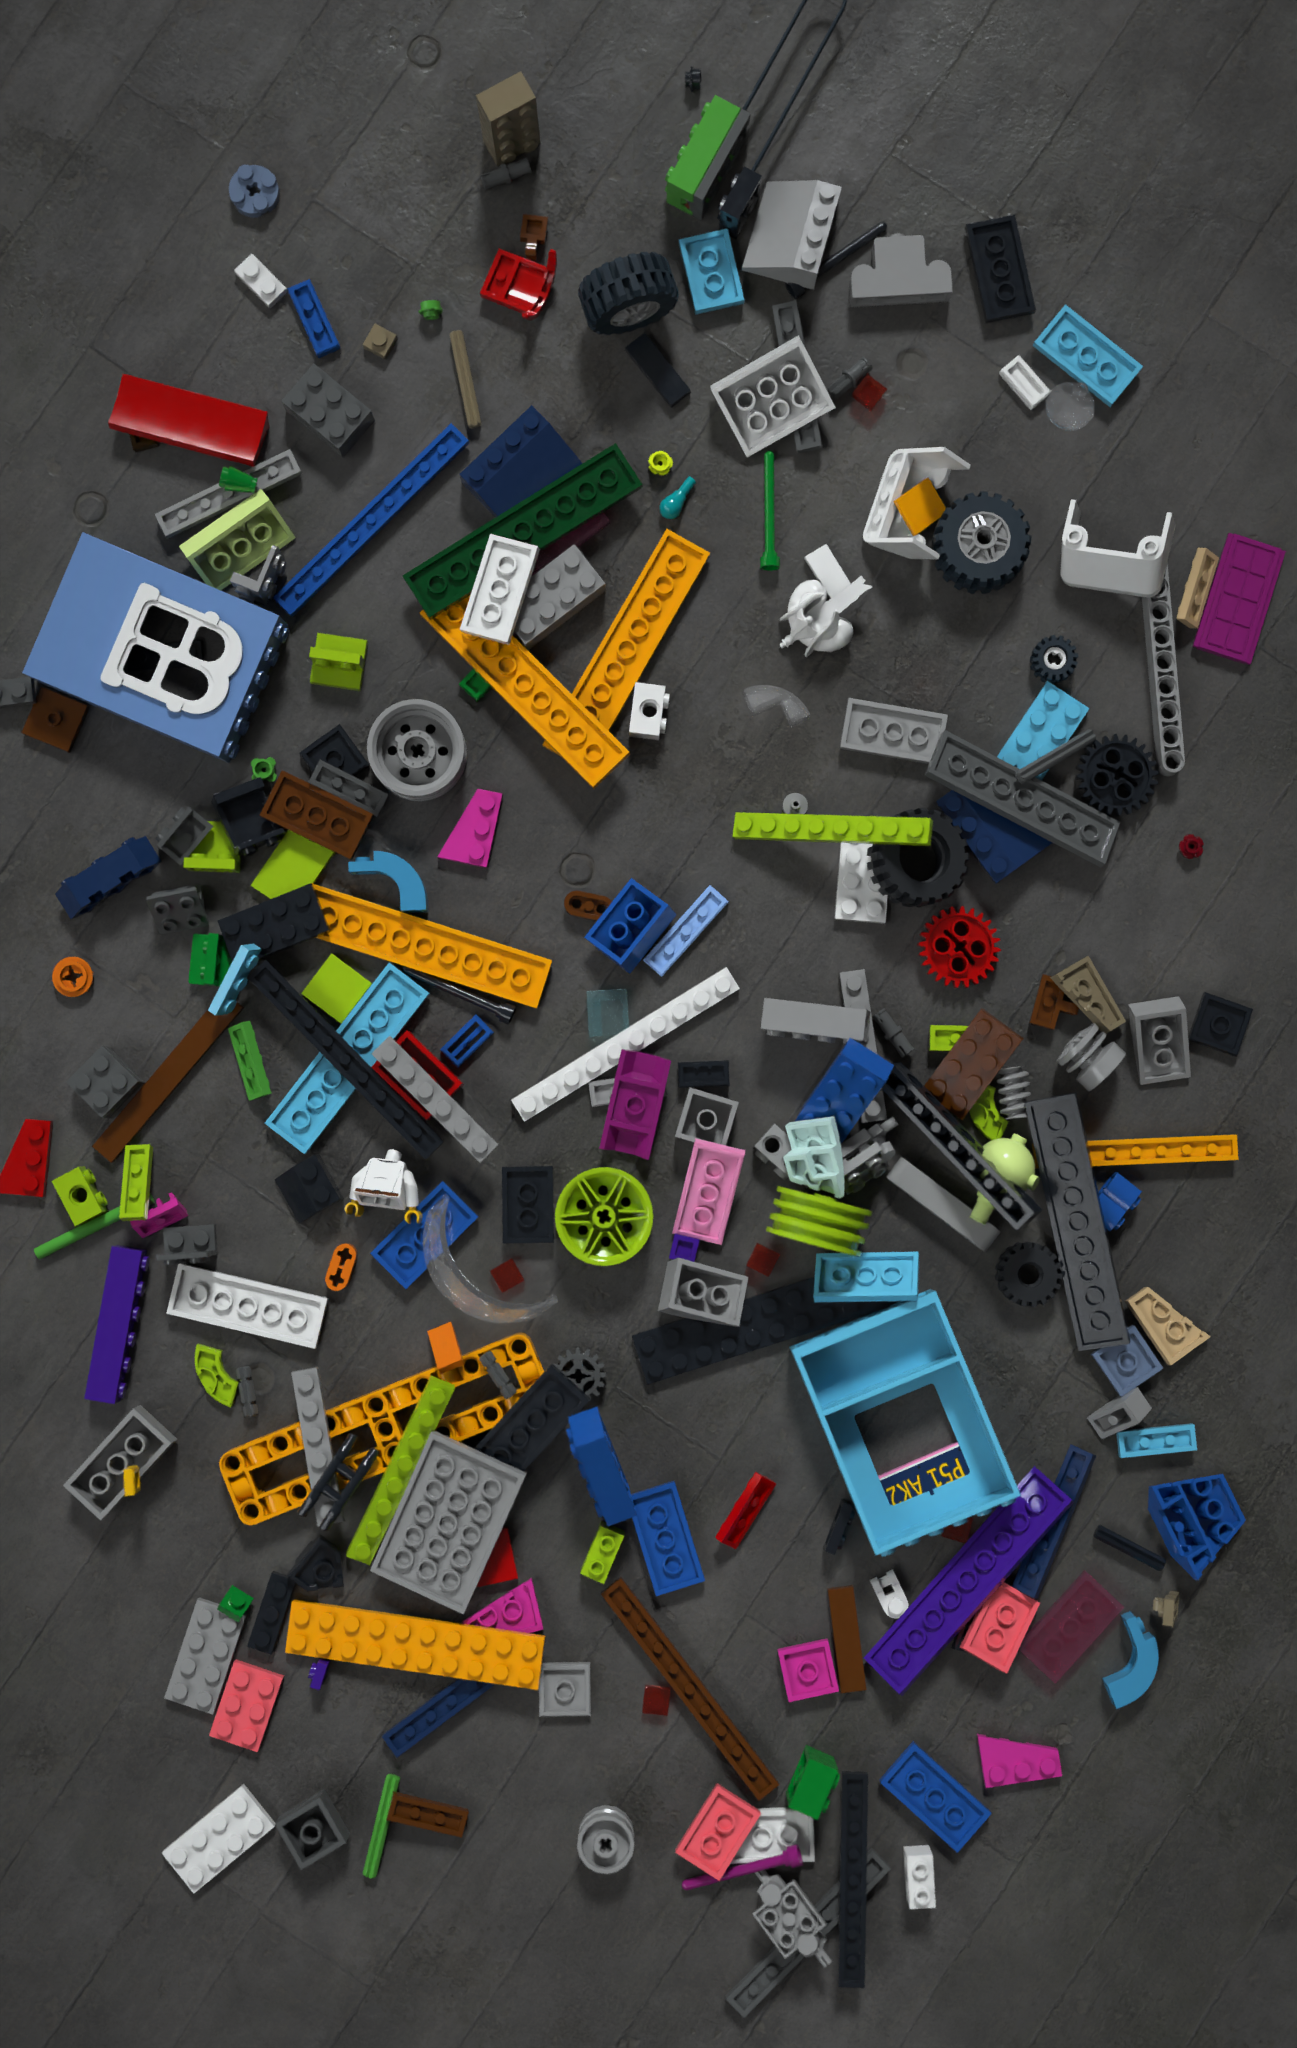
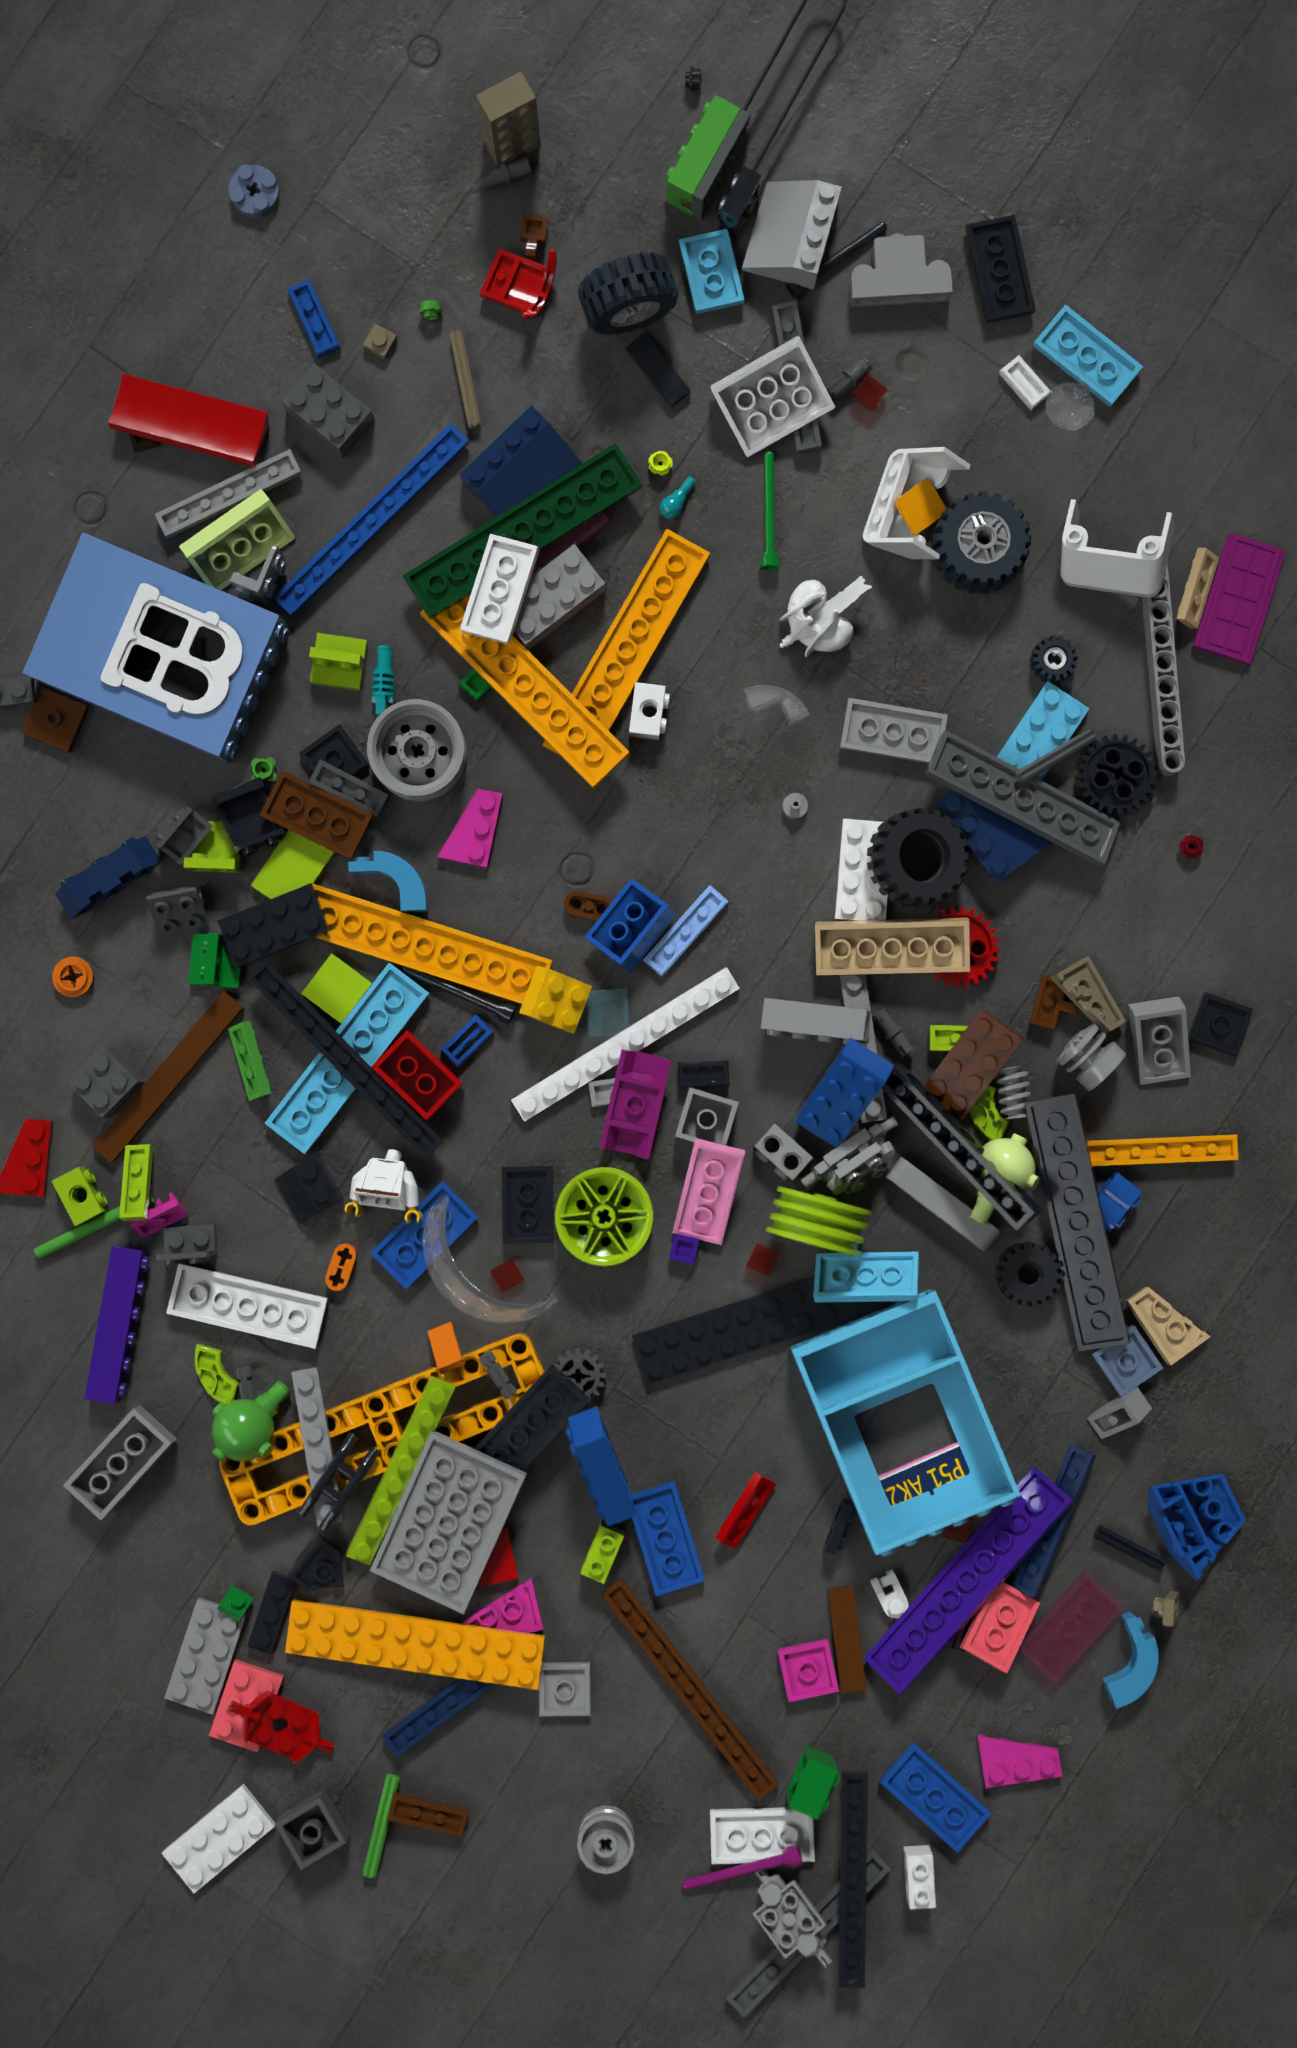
(131, 1480): yellow tile -> none
(235, 979): medium azure plate -> none
(237, 481): green cone -> none
(246, 1426): none -> bright green piece
(261, 281): white plate -> none
(295, 1739): none -> red plate
(318, 1673): dark purple plate -> none
(383, 680): none -> teal hinge
(435, 1099): light grey plate -> none
(555, 999): none -> yellow brick
(656, 1700): clear red plate -> none
(702, 1293): light grey slope -> none
(718, 1831): coral plate -> none
(815, 1155): light aqua slope -> none
(827, 570): white tile -> none
(833, 828): lime plate -> none
(892, 946): none -> tan arch
(1156, 1440): medium azure plate -> none

